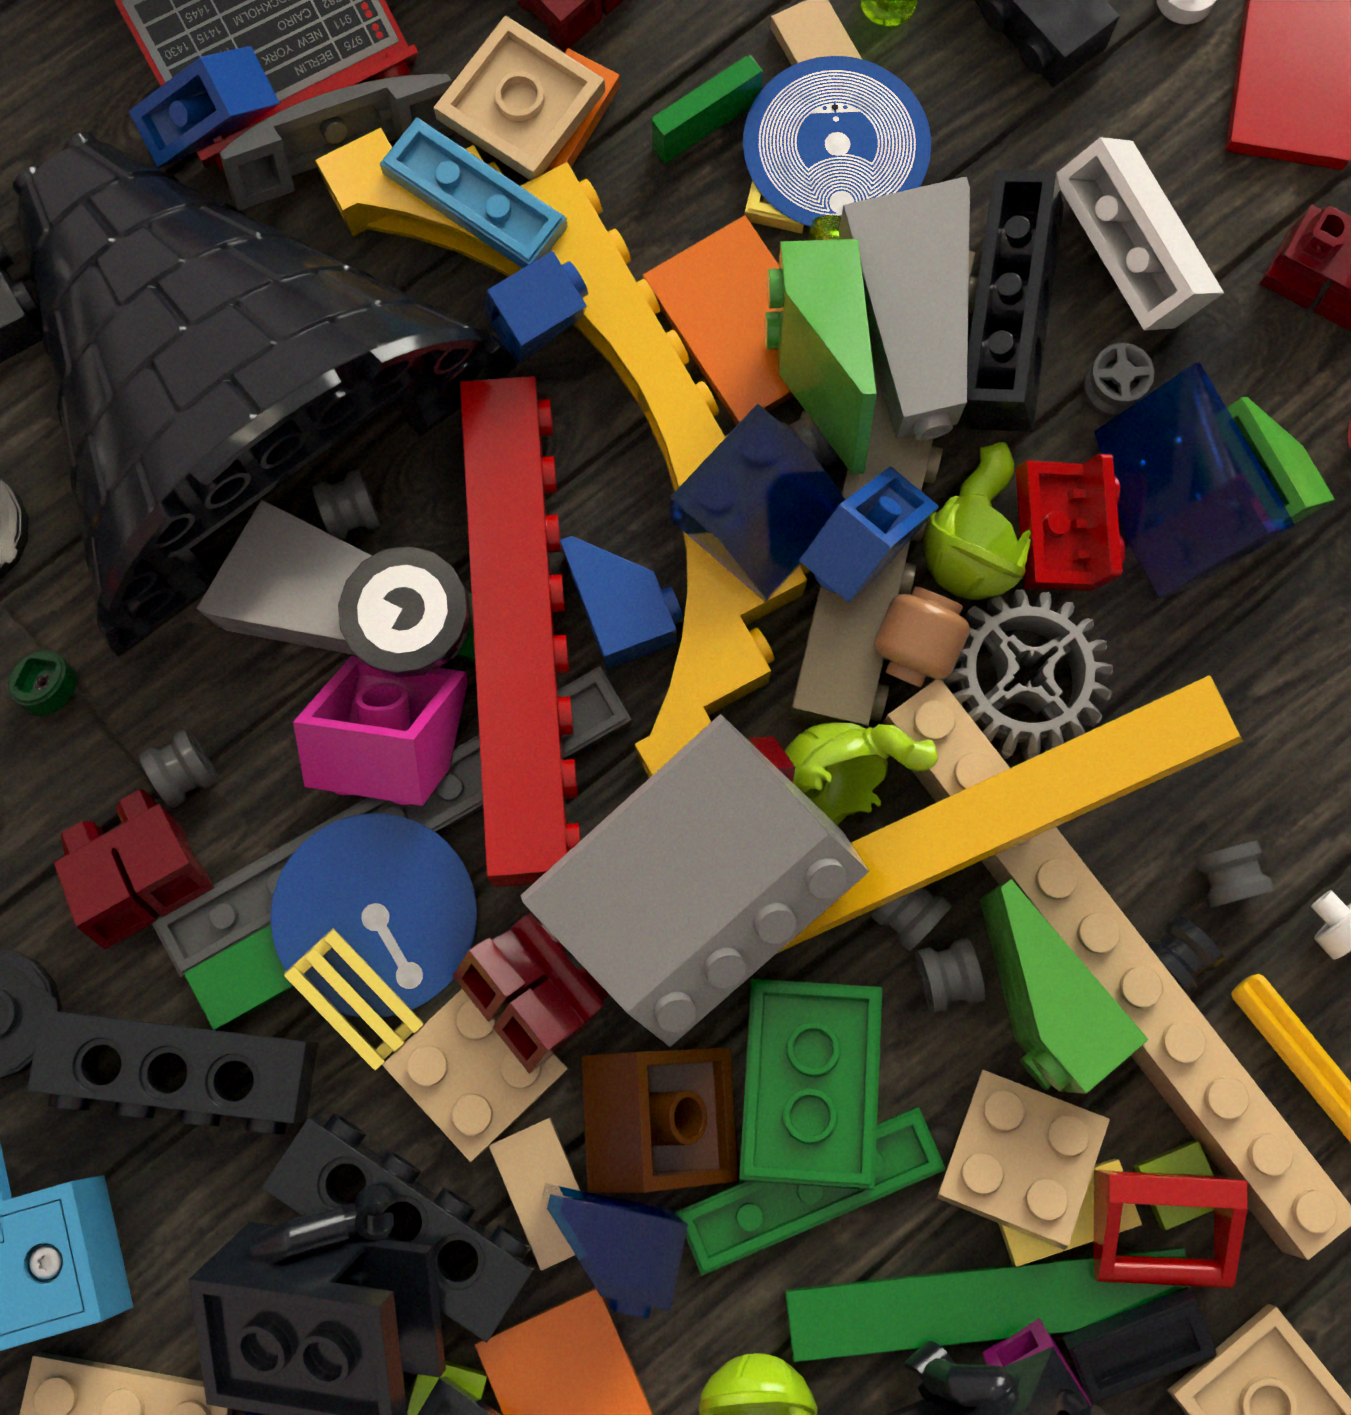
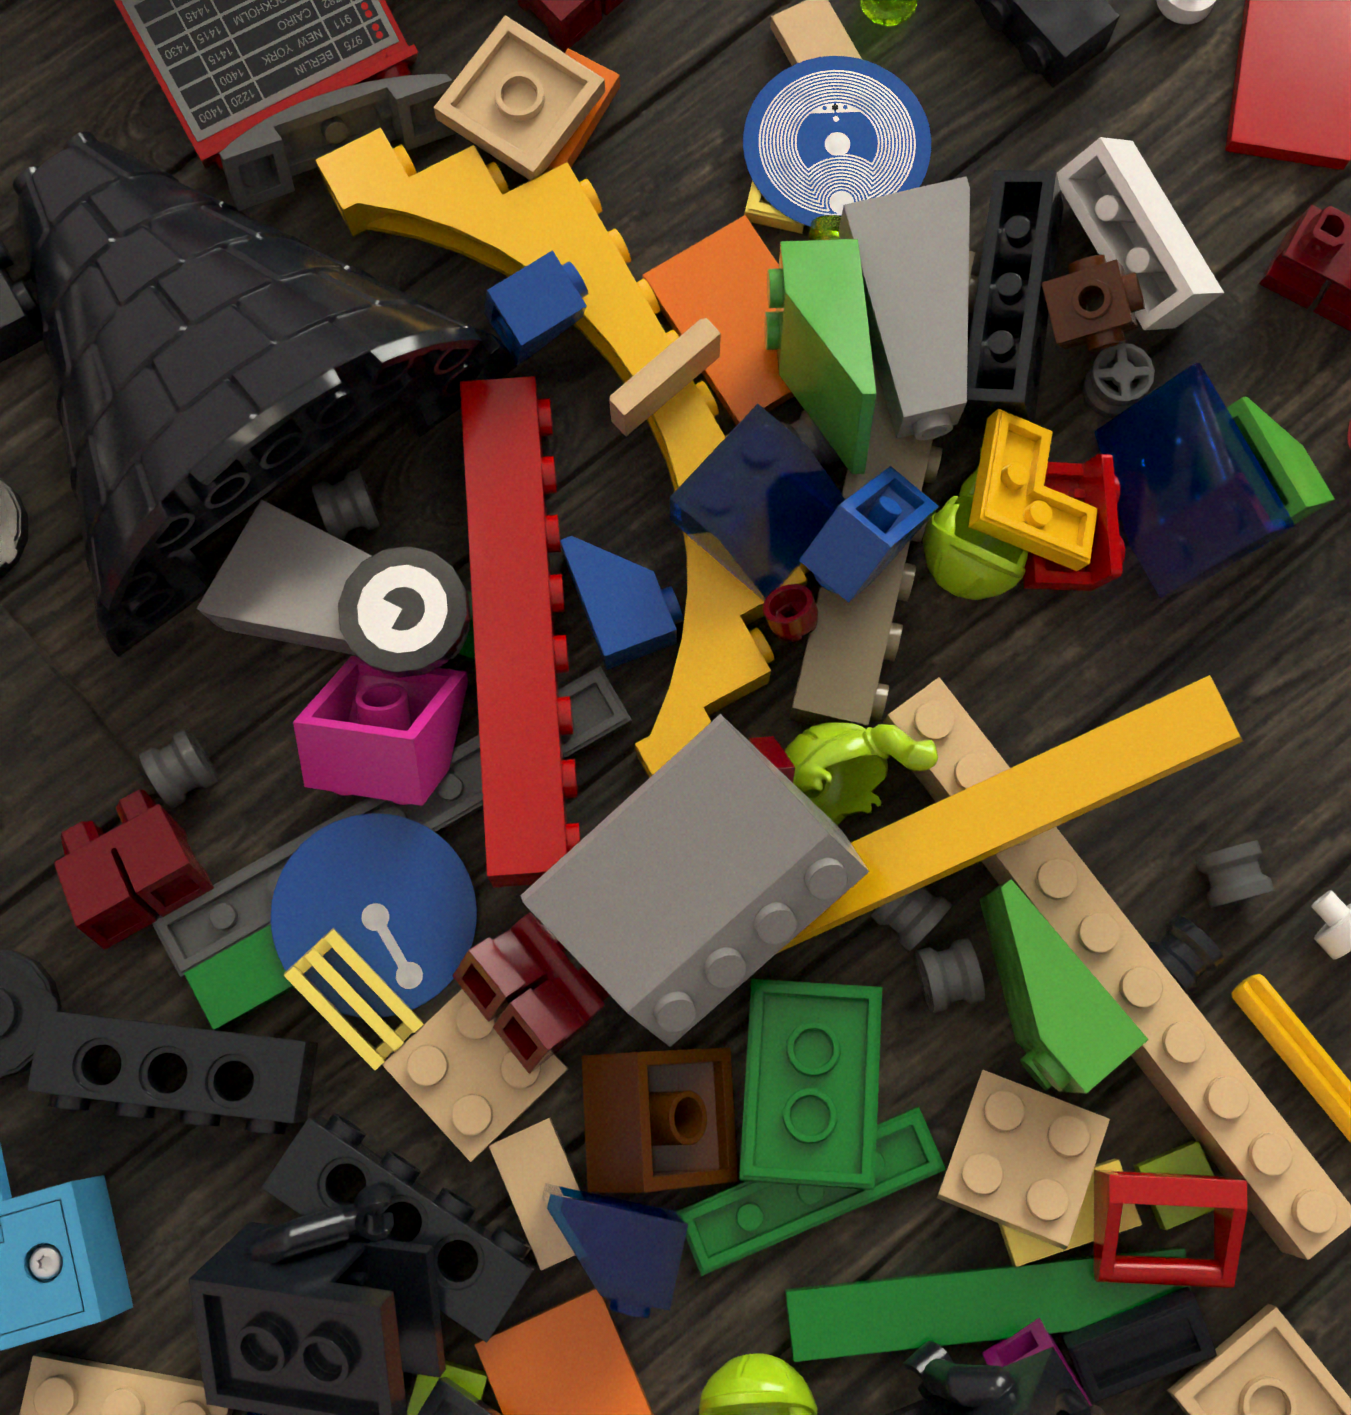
(42, 683): dark green tile -> none
(202, 102): blue slope -> none
(473, 194): dark azure tile -> none
(665, 376): none -> tan tile
(706, 109): green tile -> none
(802, 605): none -> dark red hinge
(921, 636): medium nougat head -> none
(1016, 504): none -> yellow tile
(1042, 692): light grey gear -> none
(1071, 296): none -> reddish brown brick

